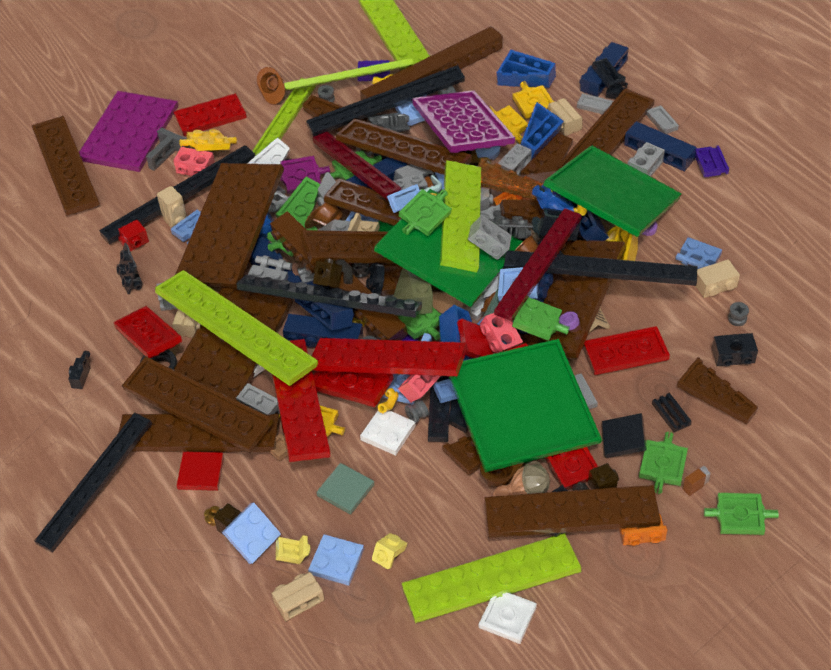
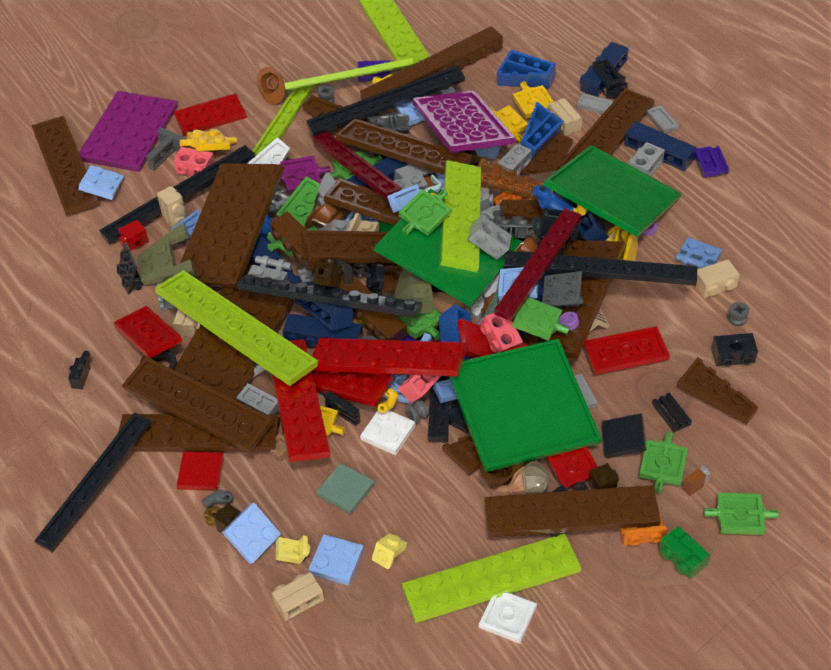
(101, 182): none -> light blue plate
(158, 260): none -> olive wing
(217, 497): none -> dark grey arm
(344, 409): none -> black tile
(563, 290): none -> dark grey hinge
(684, 552): none -> green brick

